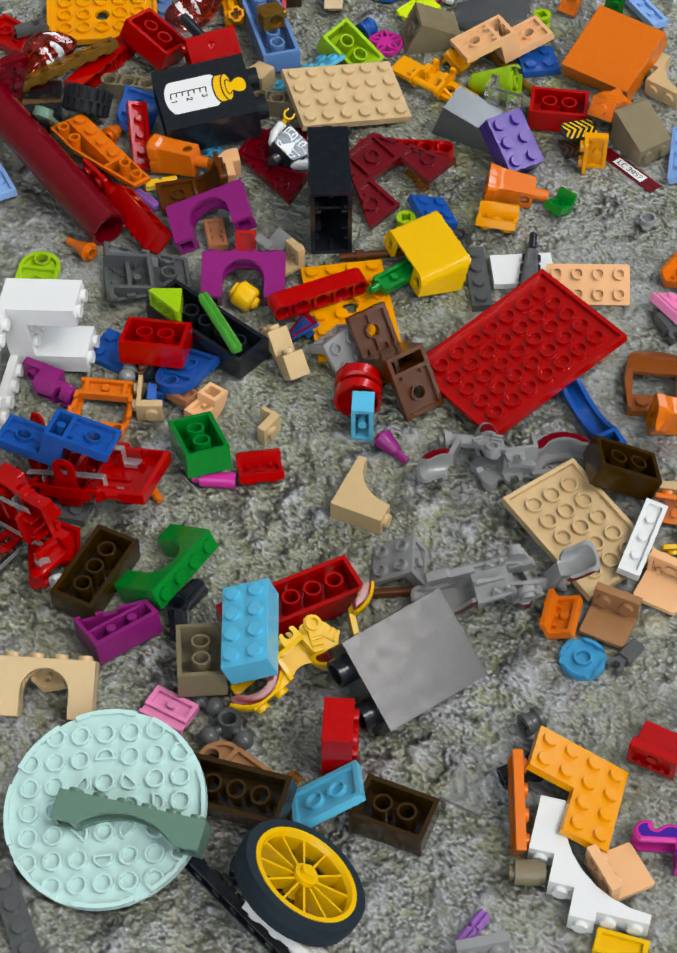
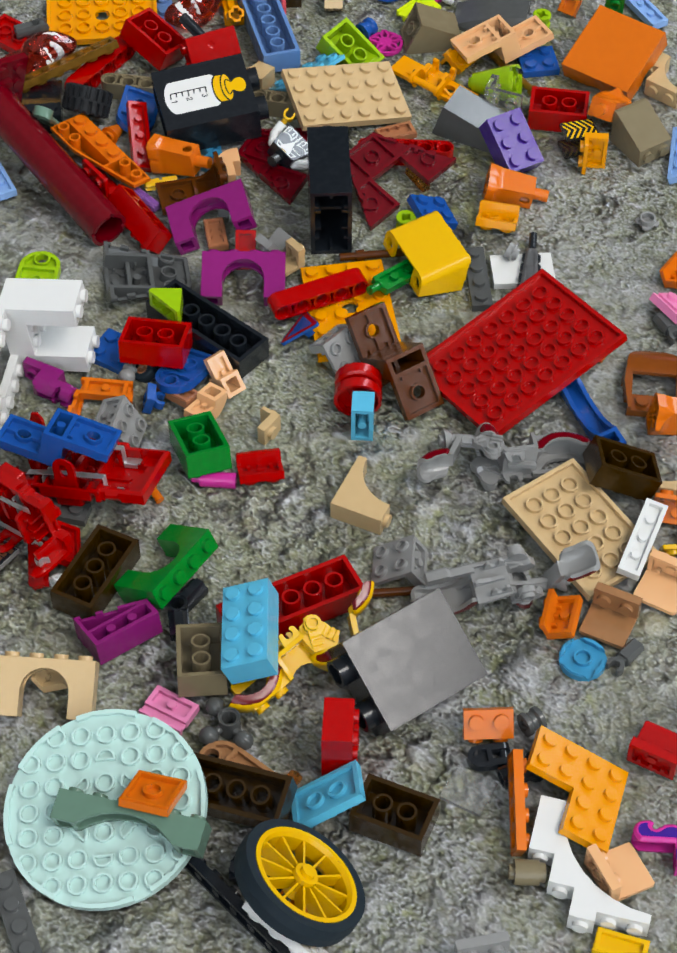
(85, 250): orange cone -> none
(122, 415): none -> light grey bracket
(146, 409): tan bracket -> none
(152, 793): none -> orange tile
(220, 322): bright green axle -> none
(223, 373): none -> light nougat brick
(245, 296): yellow head -> none
(271, 16): pearl gold brick -> none
(290, 360): tan arch -> none
(386, 442): magenta cone -> none
(398, 131): none -> nougat plate
(475, 925): medium lavender piece -> none
(481, 756): none -> black plate
(488, 723): none -> orange bracket
(512, 251): none -> light grey plate
(562, 203): green bracket -> none
(595, 282): light nougat bracket -> none
(631, 171): sticker -> none

